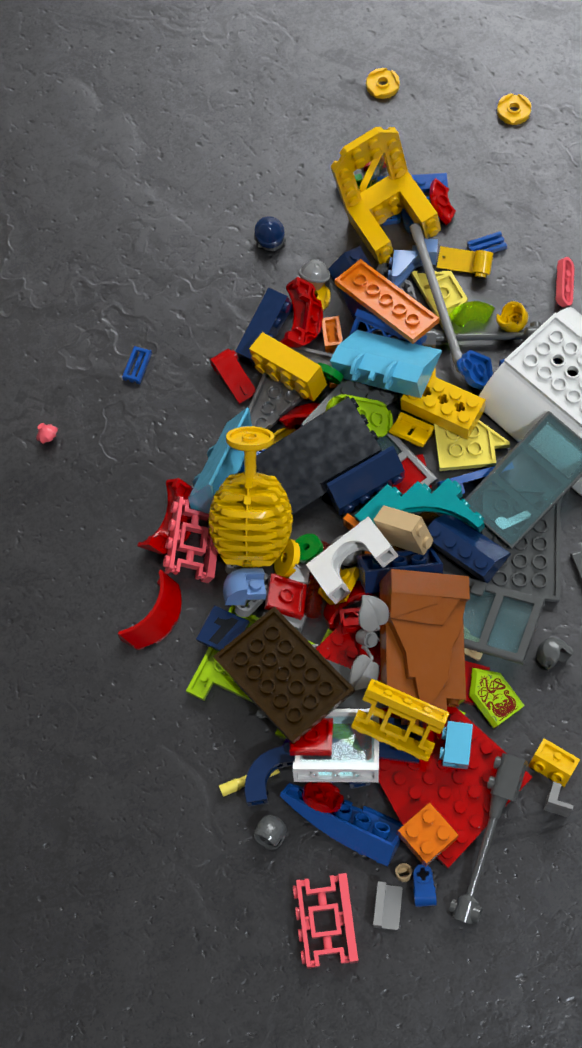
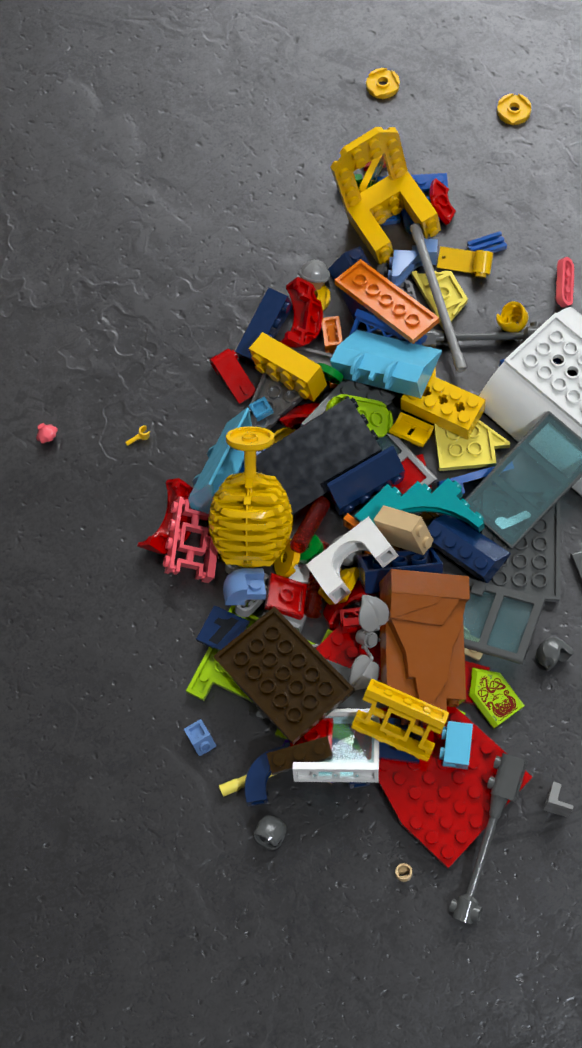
(132, 377): blue tile -> none
(144, 436): none -> yellow hand
(160, 619): red windscreen -> none
(200, 737): none -> medium blue bracket
(261, 408): none -> dark azure tile
(269, 233): dark blue hair -> none
(310, 524): none -> clear red piece
(310, 751): none -> dark brown plate
(322, 797): red tile -> none
(342, 919): coral fence -> none
(356, 828): blue wedge -> none
(387, 906): light grey panel -> none
(424, 889): blue piece -> none
(427, 834): orange brick -> none
(471, 311): clear neon green tile -> none
(475, 368): blue plate -> none
(554, 762): yellow bracket -> none

